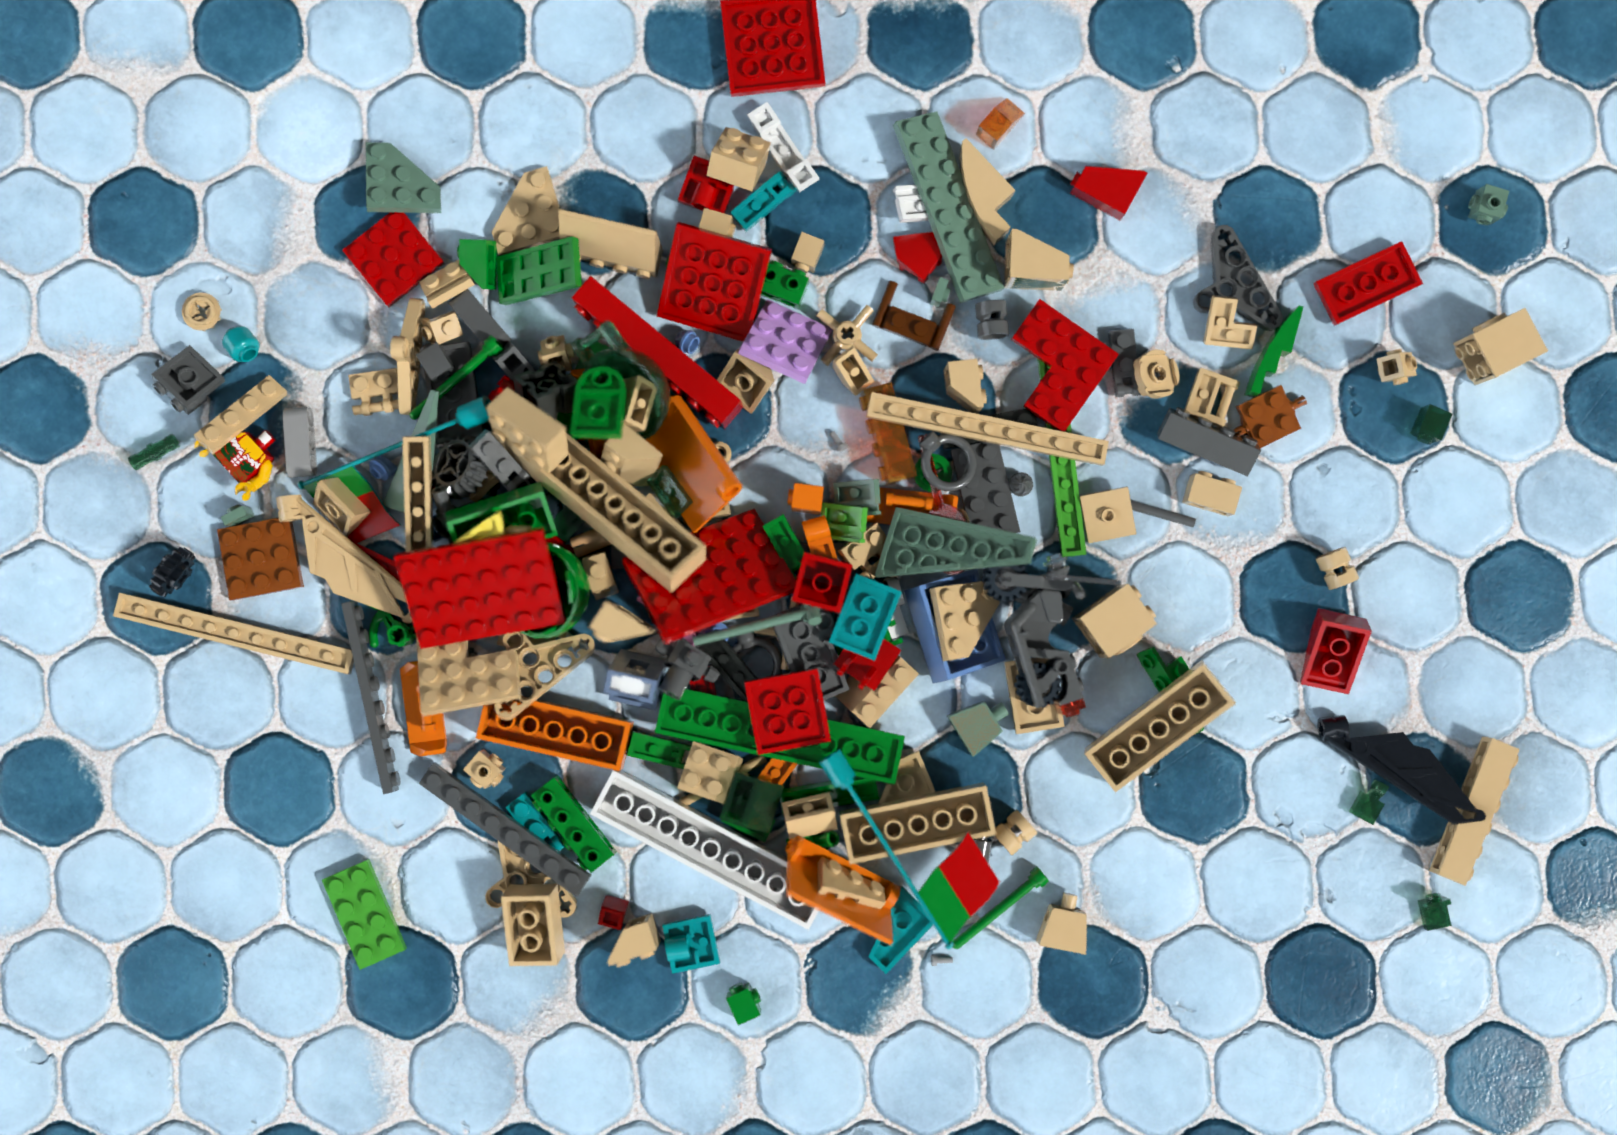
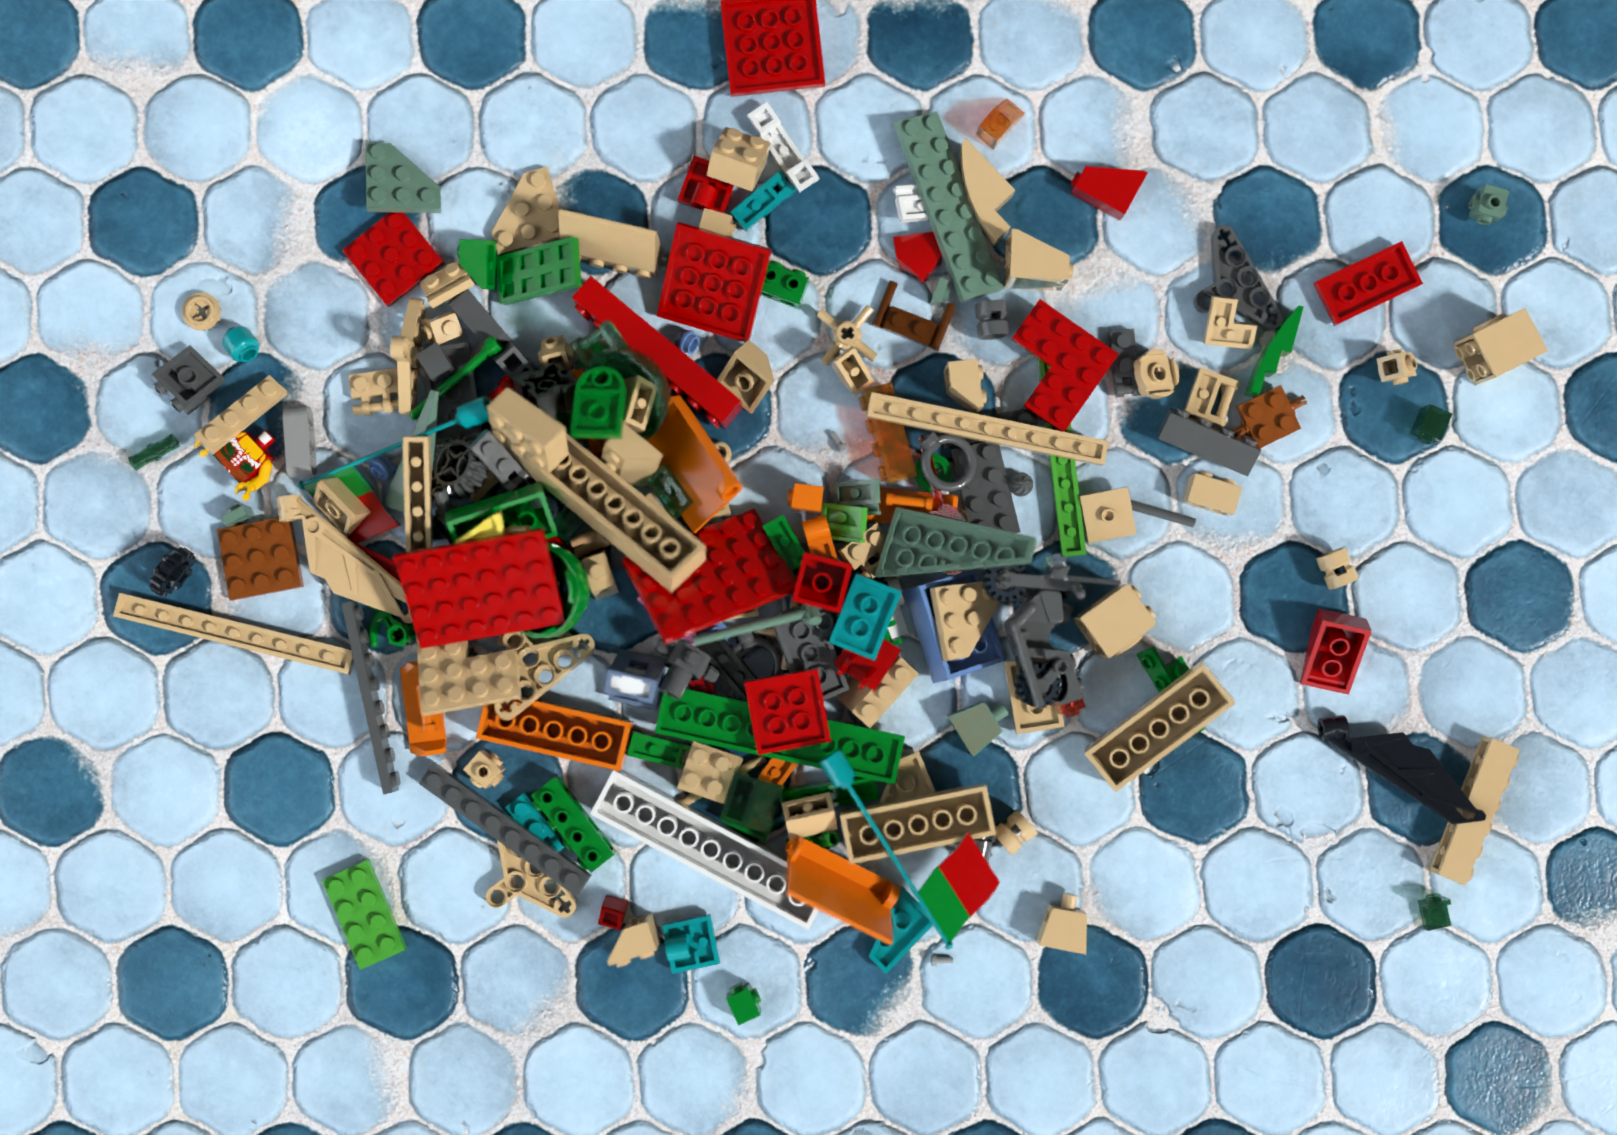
(533, 924): tan brick -> none
(619, 624): tan slope -> none
(785, 341): lavender plate -> none
(807, 253): tan brick -> none
(844, 882): tan wing -> none
(1035, 879): green piece -> none
(1368, 805): clear green plate -> none

